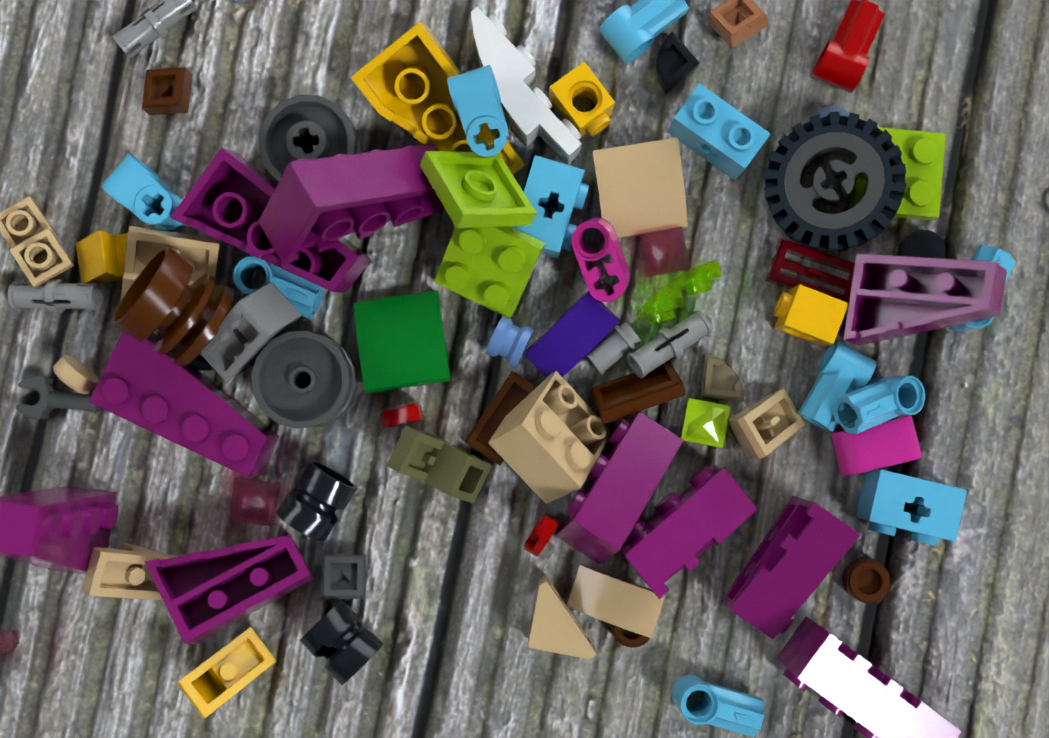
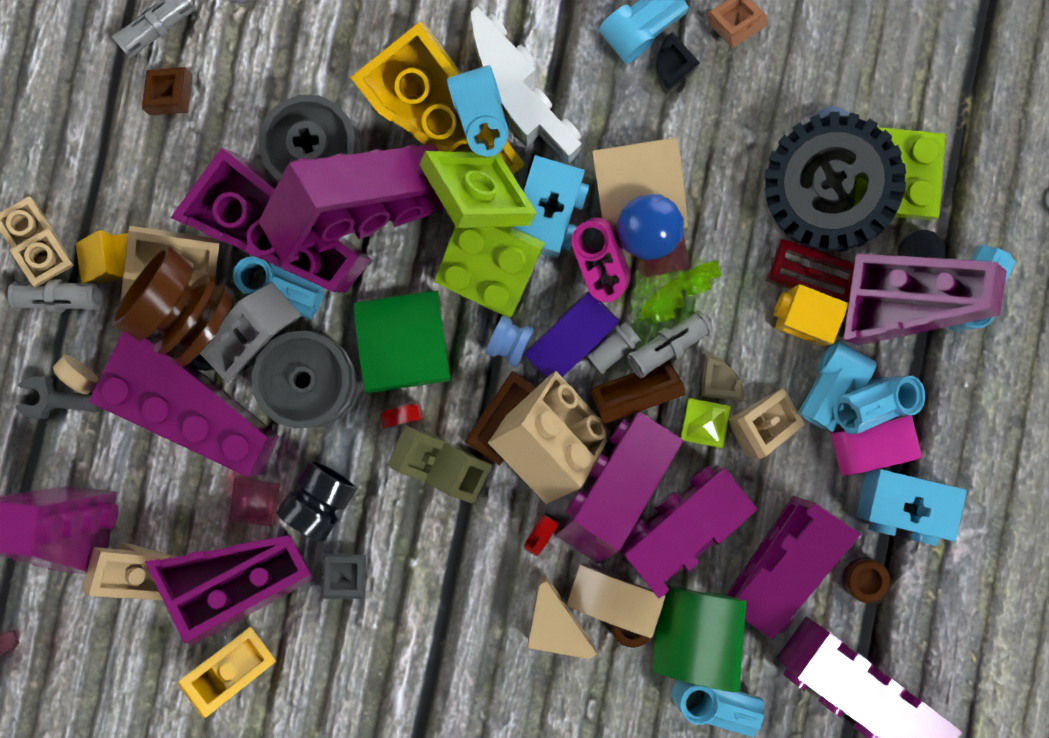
(143, 193): medium azure piece -> none
(341, 642): black wheel -> none
(582, 83): yellow brick -> none
(650, 226): none -> blue hair
(700, 638): none -> green slope
(718, 132): medium azure brick -> none
(845, 56): red piece -> none

